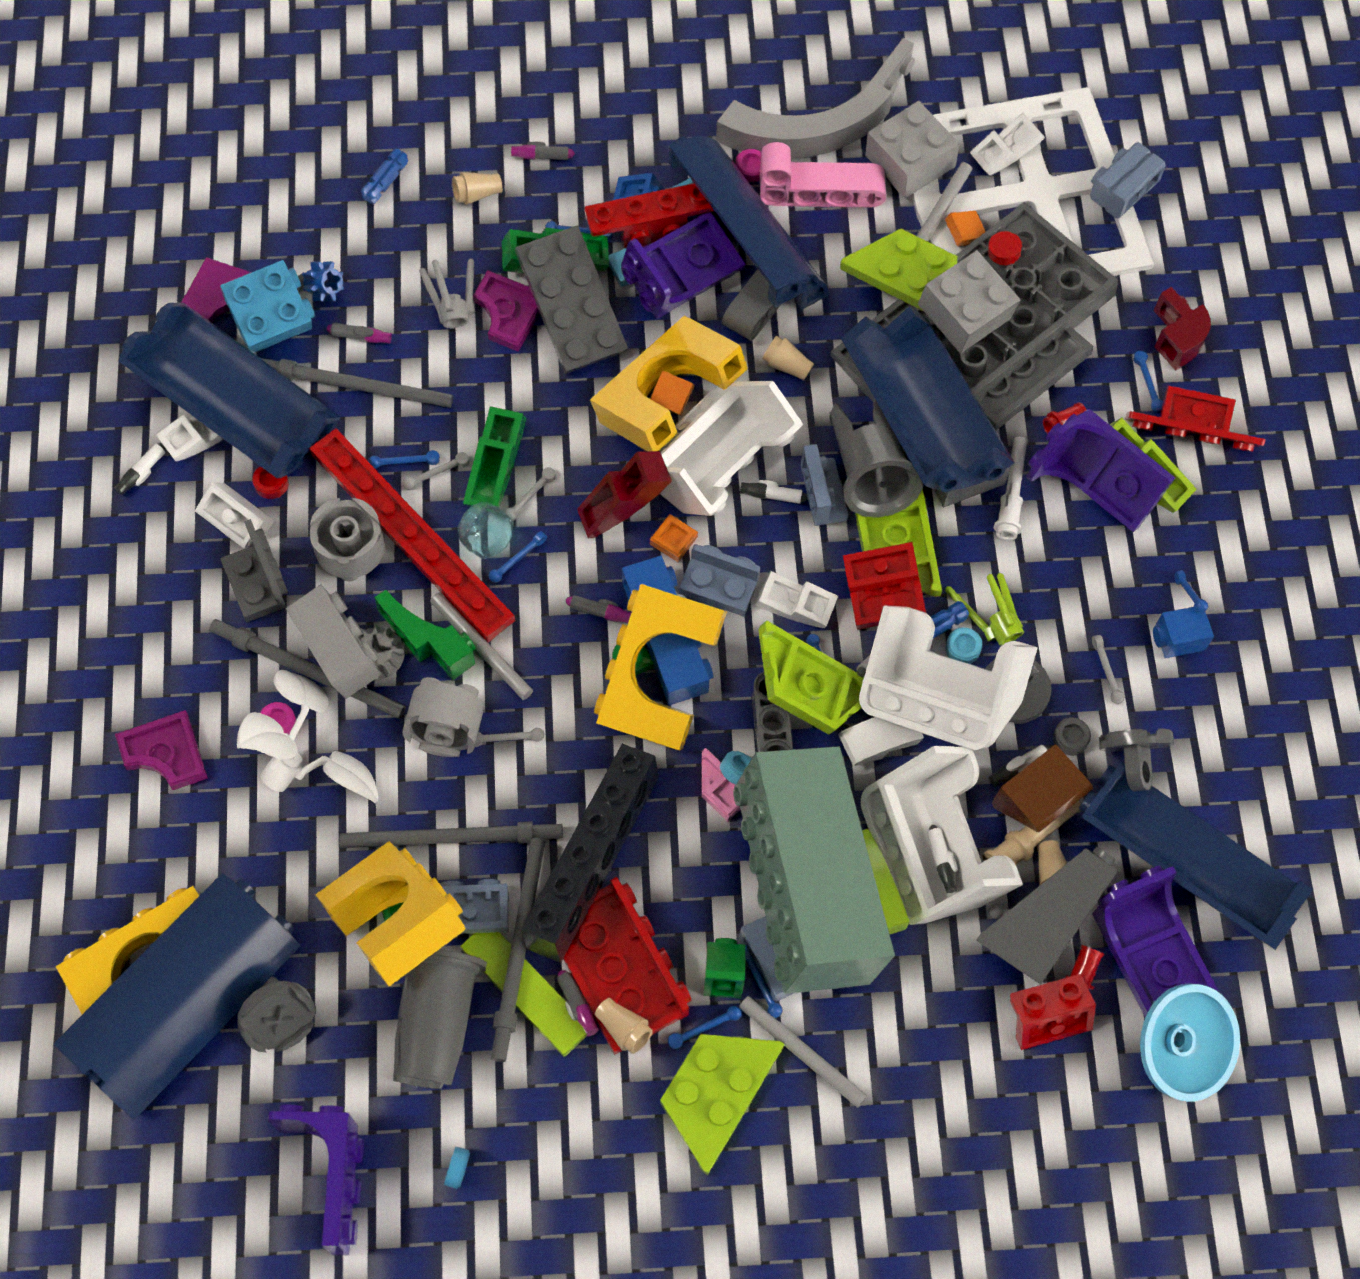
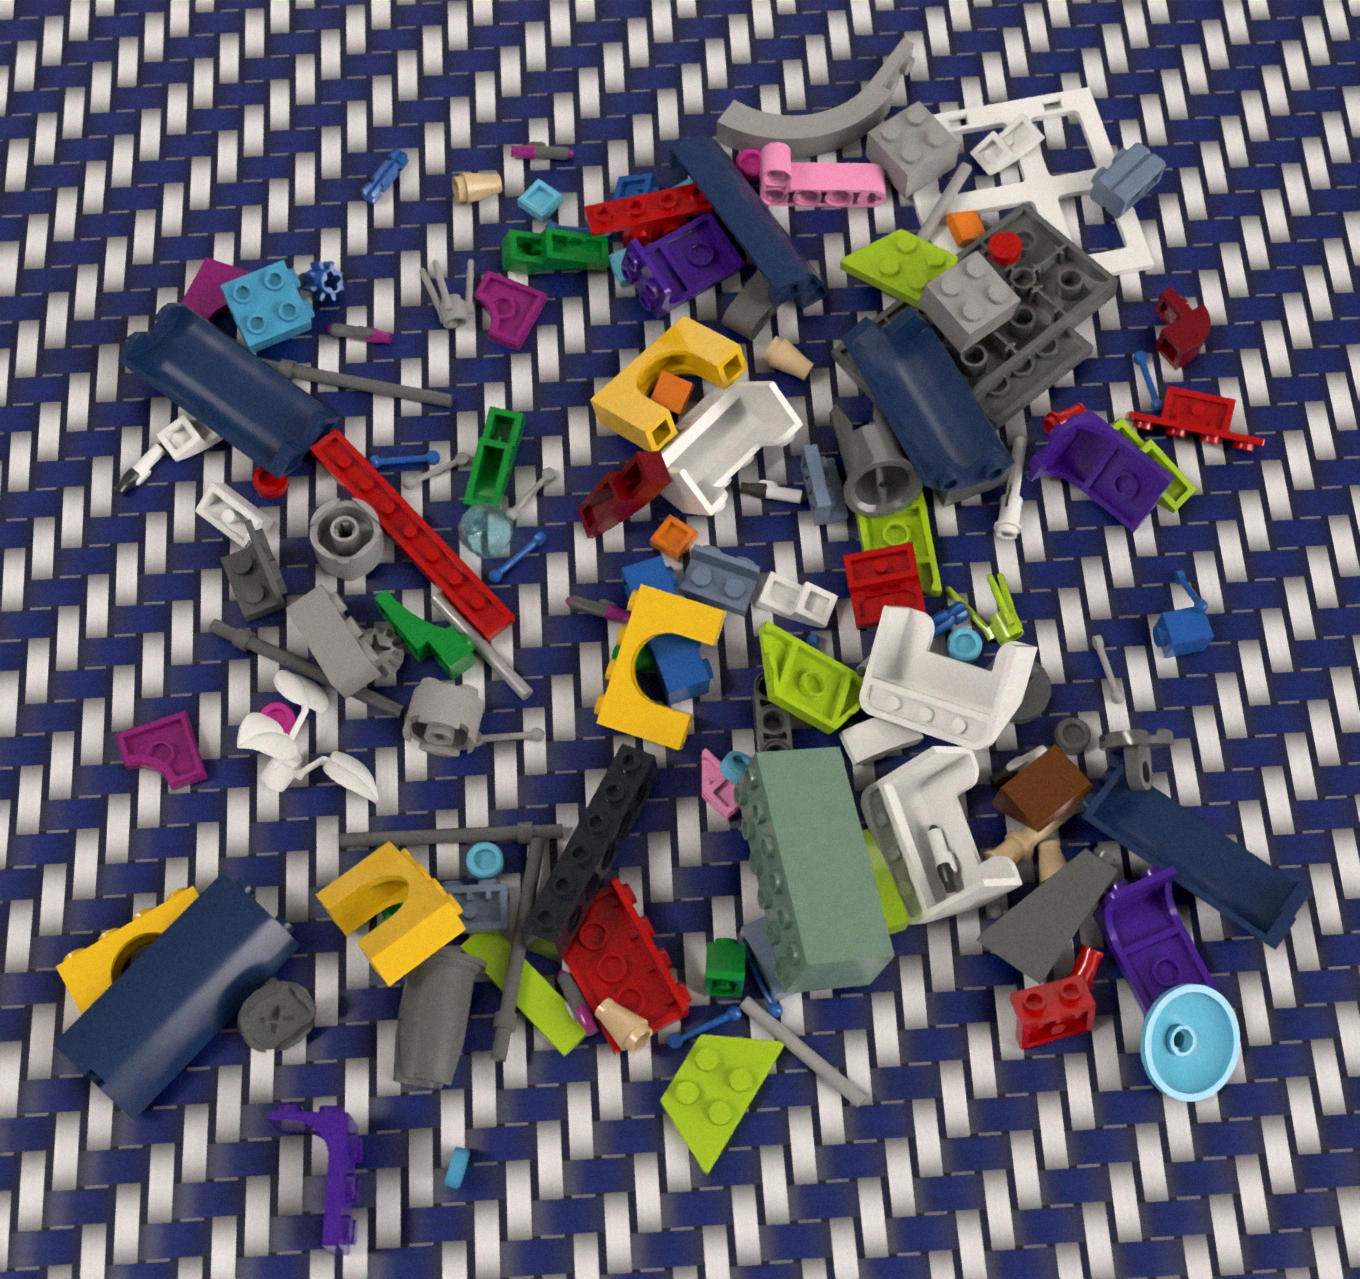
(485, 861): none -> medium azure tile
(540, 200): none -> medium azure tile
(571, 299): dark grey plate -> none

